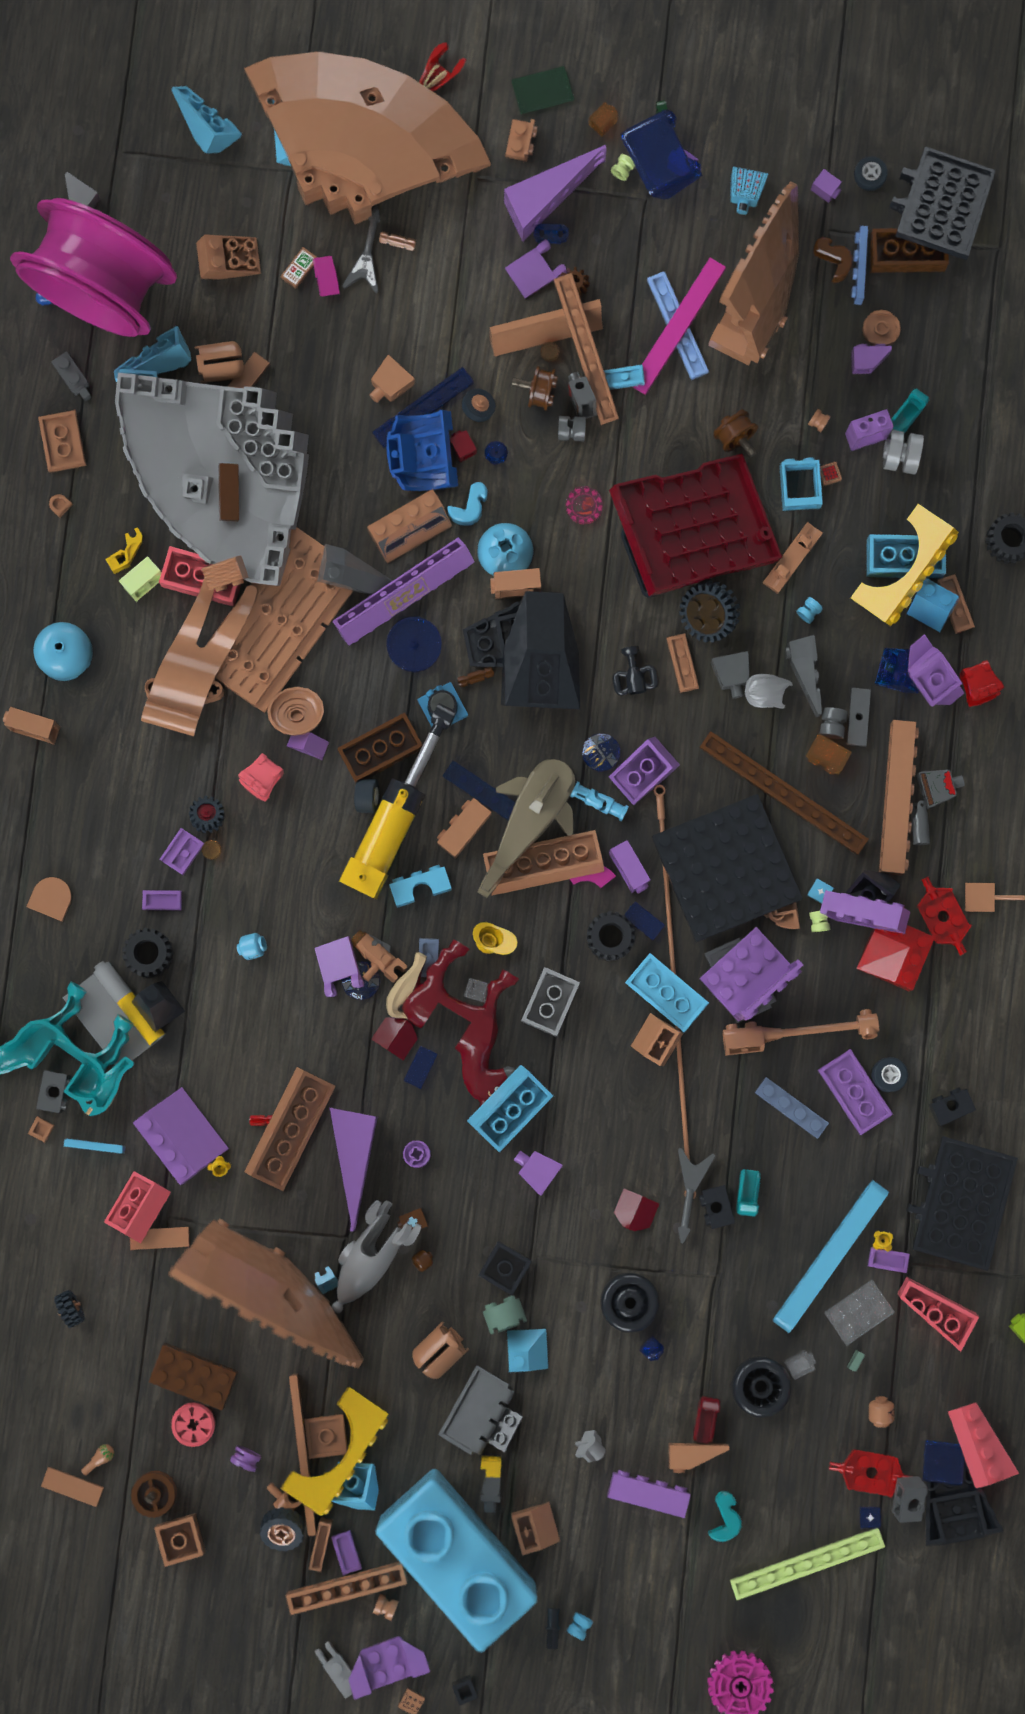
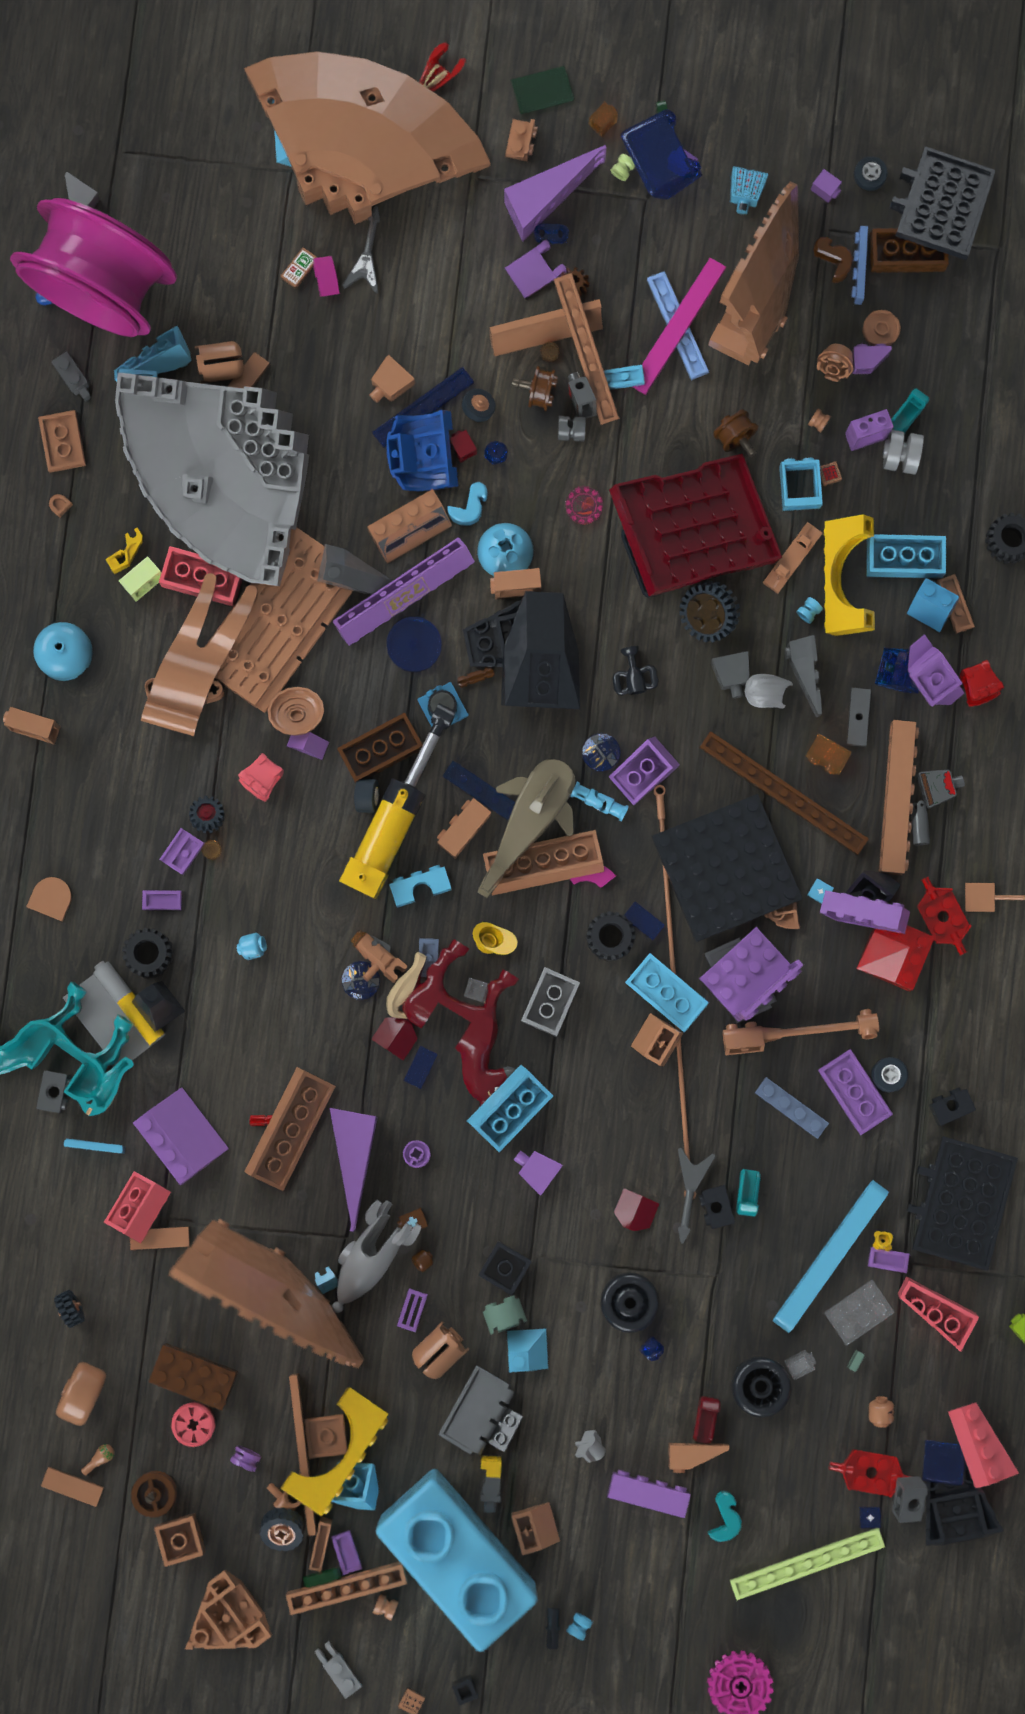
(41, 1129): nougat tile -> none
(80, 1393): none -> nougat wheel
(206, 126): medium azure wedge -> none
(219, 1171): yellow plate -> none
(225, 573): nougat brick -> none
(227, 256): nougat slope -> none
(228, 492): reddish brown tile -> none
(228, 1617): none -> nougat wedge
(322, 1577): none -> dark green beam
(336, 963): medium lavender flag -> none
(386, 1664): medium lavender piece -> none
(397, 241): nougat axle -> none
(417, 1294): none -> medium lavender tile
(630, 867): medium lavender window -> none
(682, 663): nougat tile -> none
(816, 918): yellowish green wheel -> none
(833, 723): dark grey wheel -> none
(835, 362): none -> nougat cone
(840, 539): none -> yellow arch
(934, 540): yellow arch -> none

